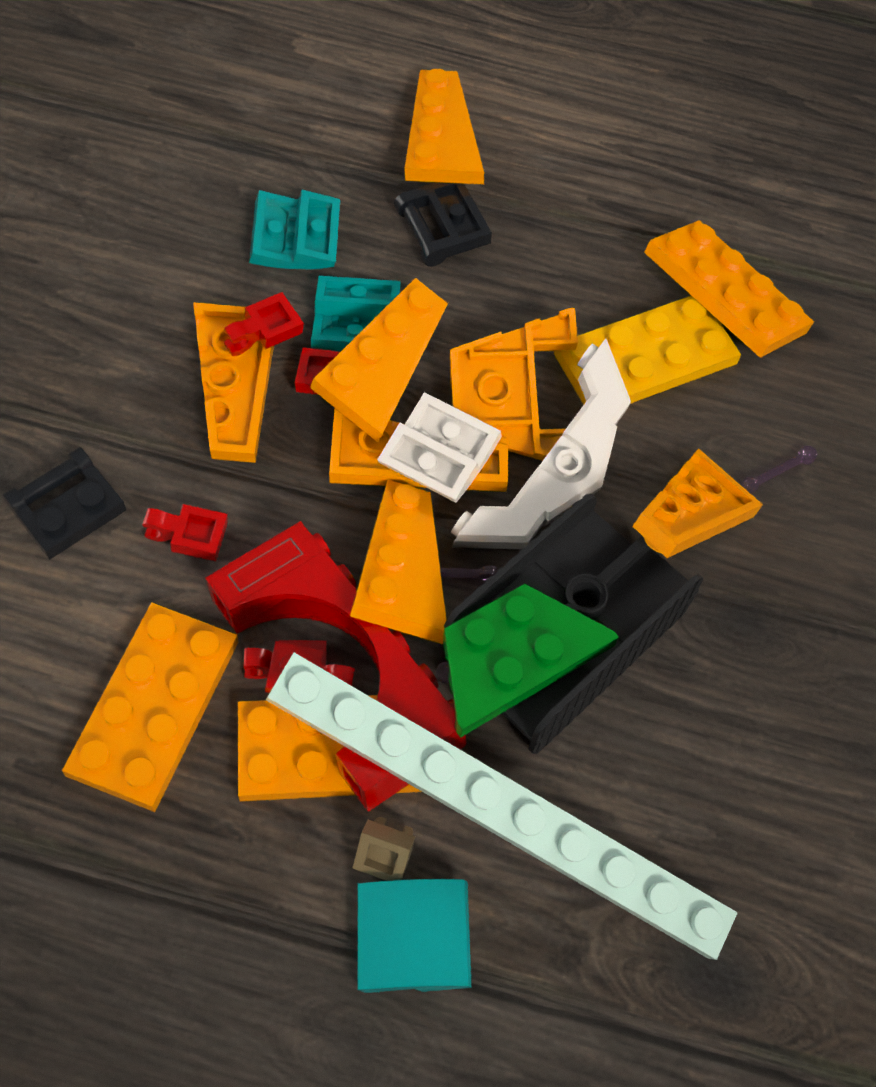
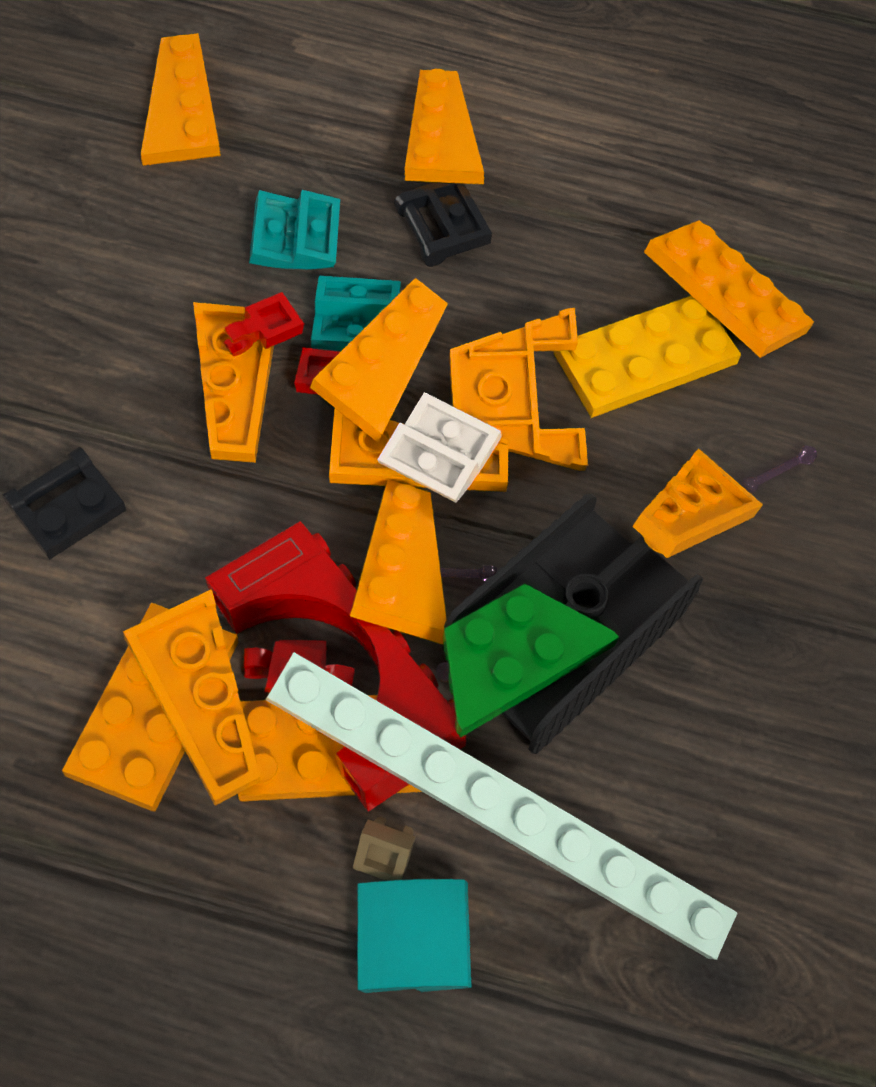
(180, 106): none -> light orange wing
(193, 532): red plate -> none
(195, 685): none -> light orange wing
(569, 470): white helmet -> none

